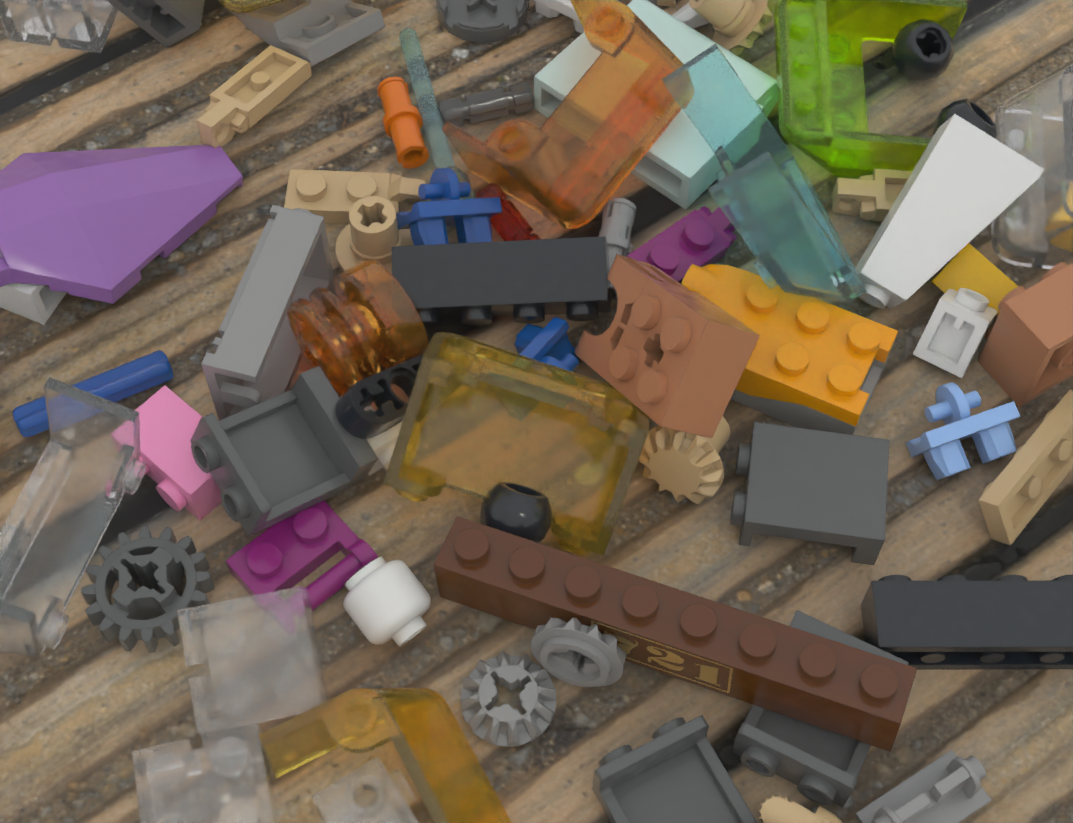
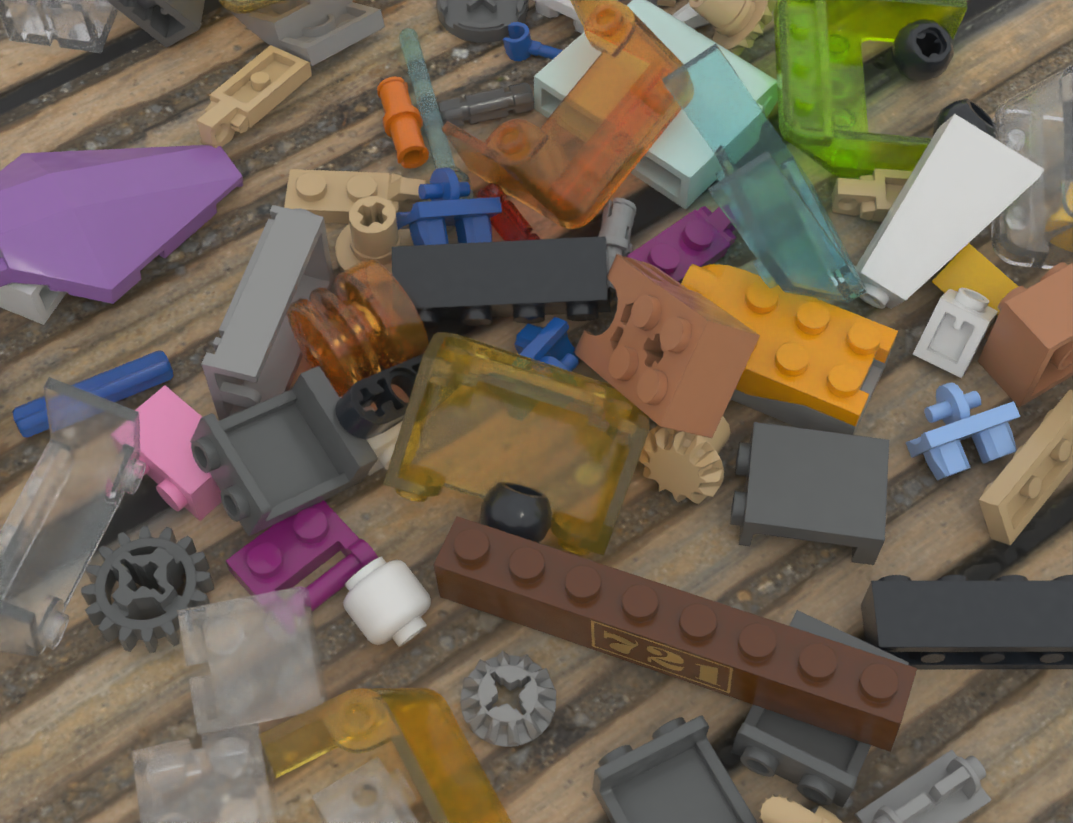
(521, 46): none -> blue hand
(578, 653): light grey gear -> none

